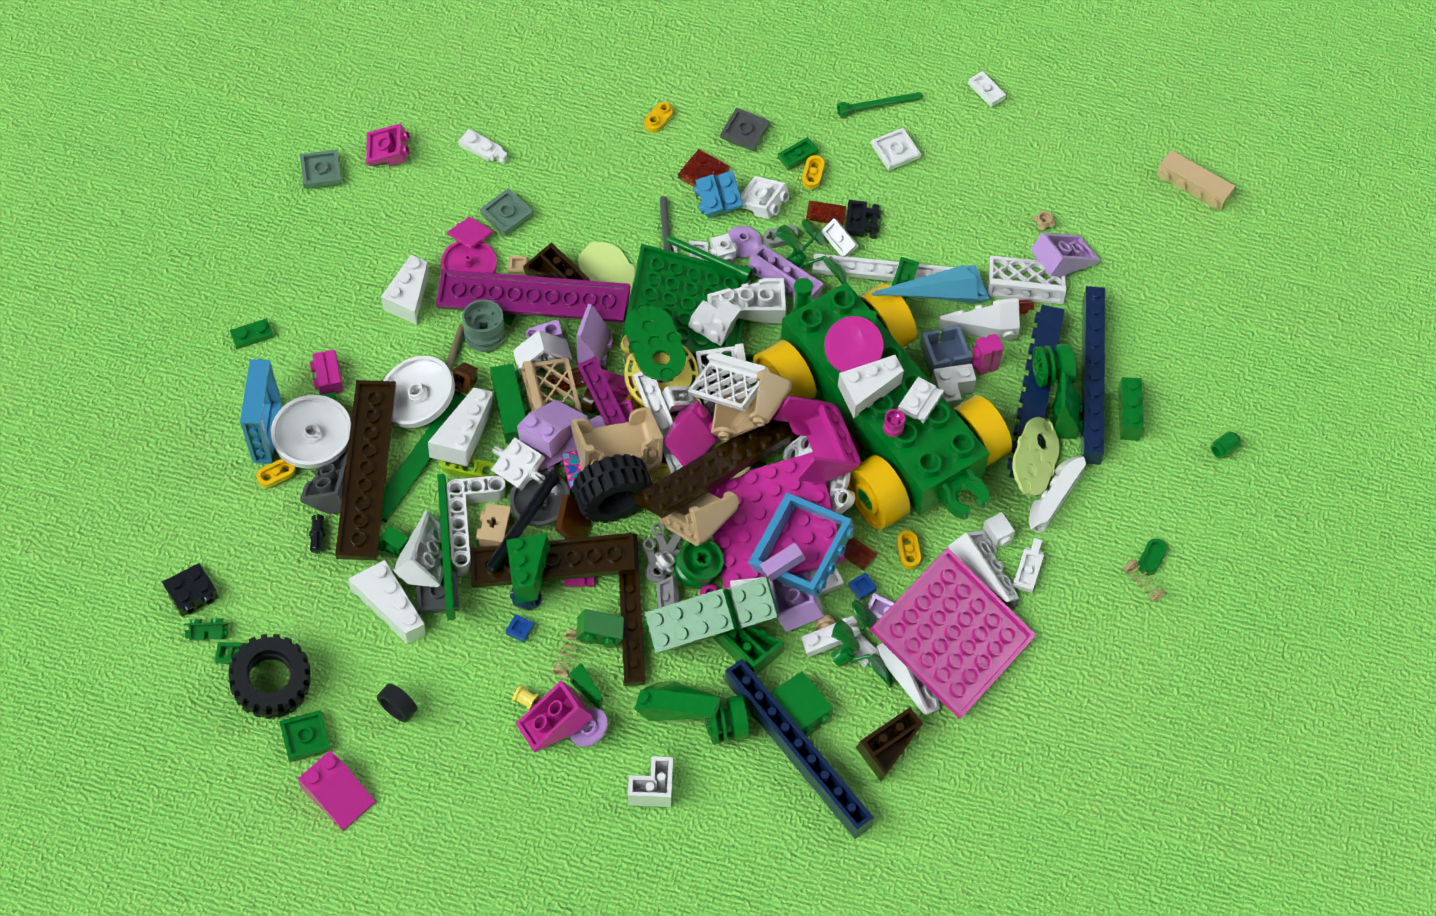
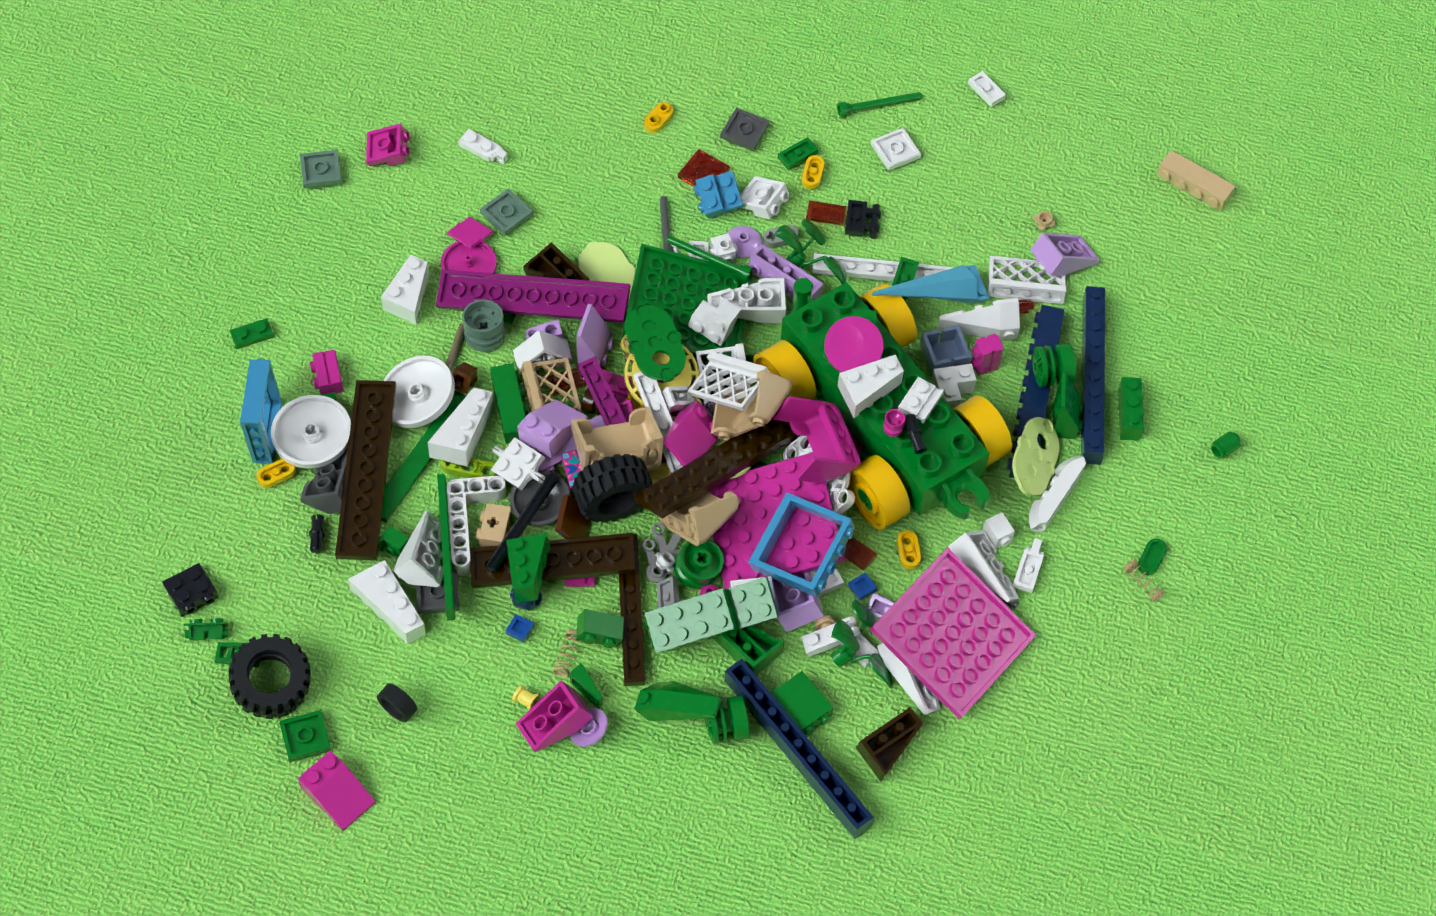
(516, 264): tan tile -> none
(652, 789): brick -> none
(782, 561): lavender slope -> none
(839, 238): white plate -> none
(915, 434): none -> black axle

